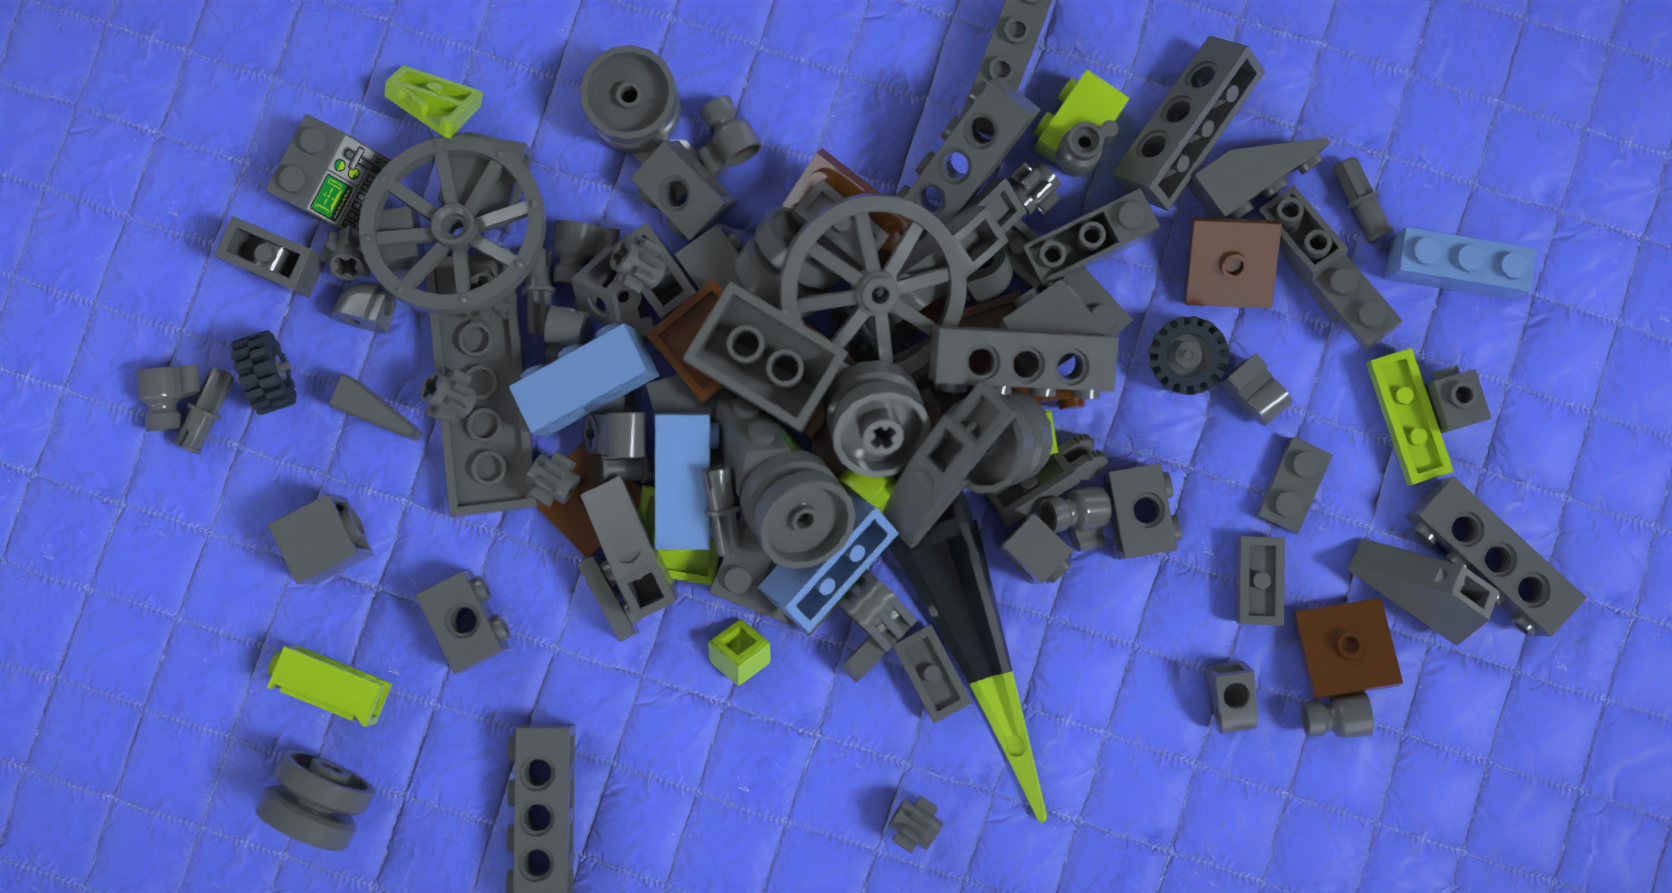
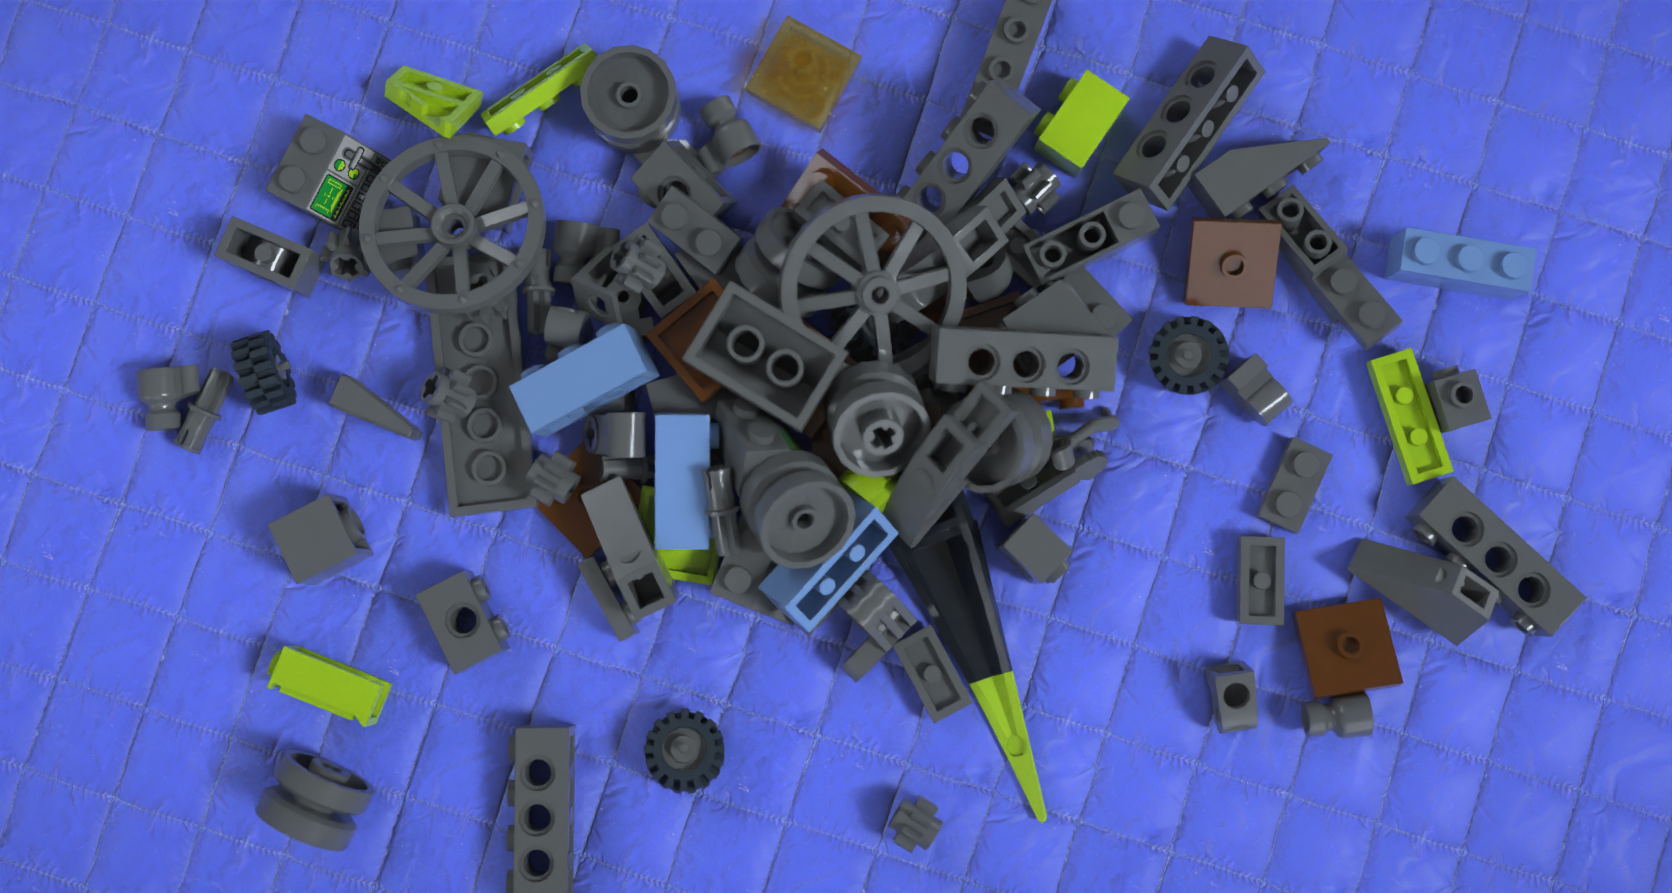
(365, 307): dark grey piece -> none
(539, 91): none -> lime plate
(684, 751): none -> black wheel
(695, 230): none -> dark grey plate
(739, 652): lime slope -> none
(803, 74): none -> clear yellow plate
(1062, 446): none -> dark grey piece
(1083, 146): dark grey piece -> none
(1083, 511): dark grey piece -> none
(1131, 535): dark grey brick -> none
(1362, 199): dark grey axle -> none

